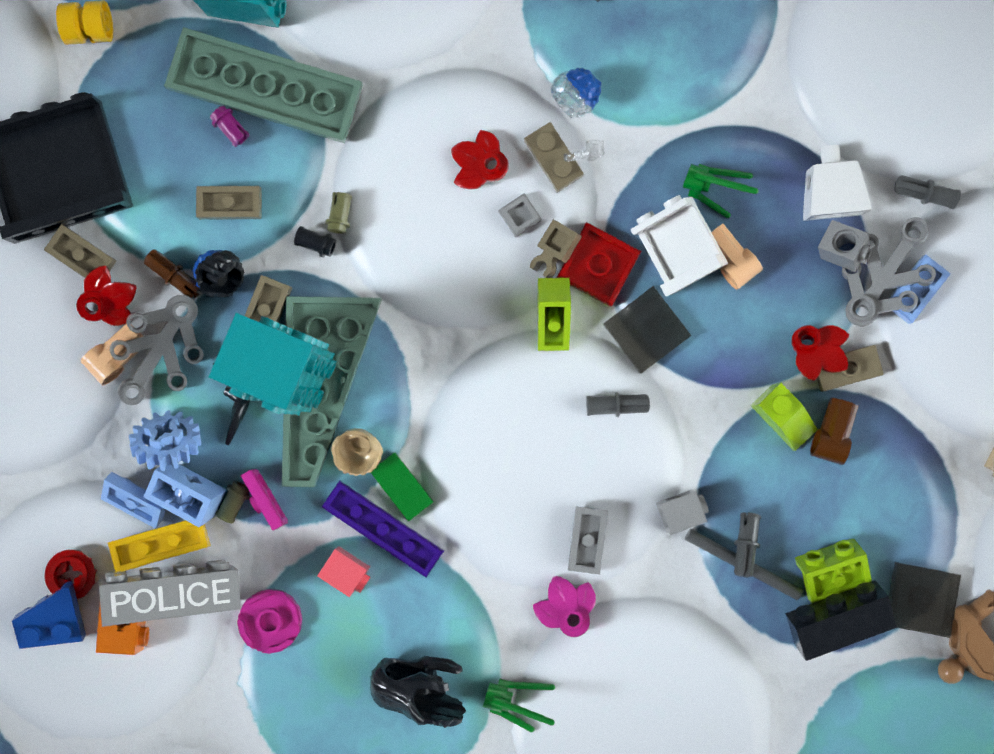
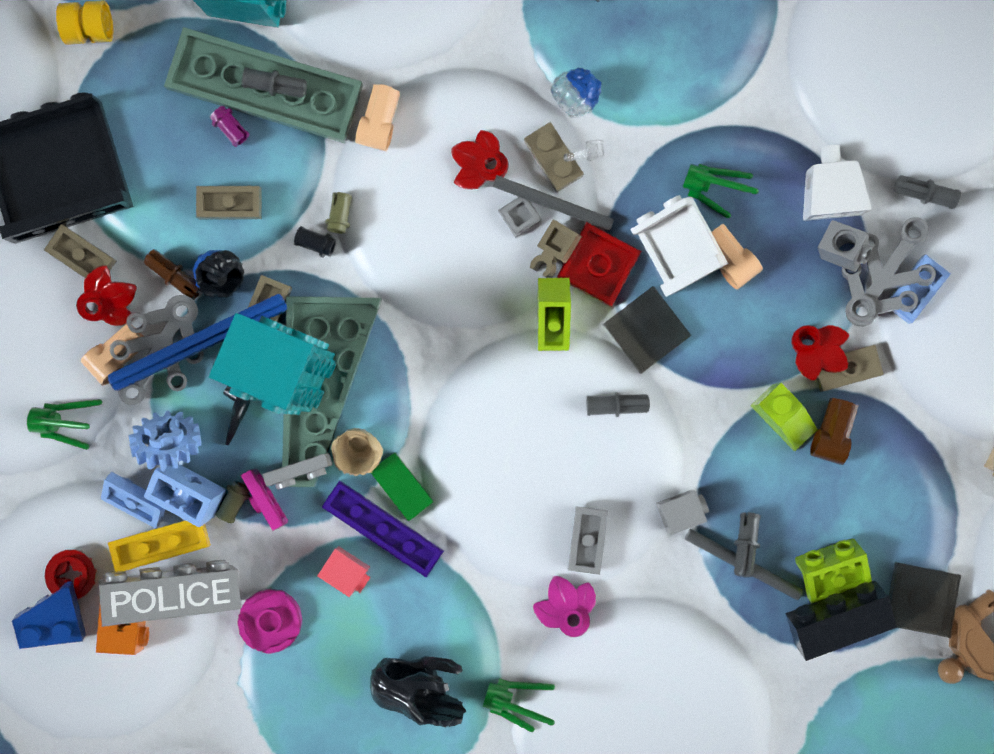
(46, 421): none -> green plant
(191, 345): none -> blue axle
(274, 83): none -> dark grey axle
(285, 476): none -> light grey plate
(376, 127): none -> light nougat piece
(553, 202): none -> dark grey bar

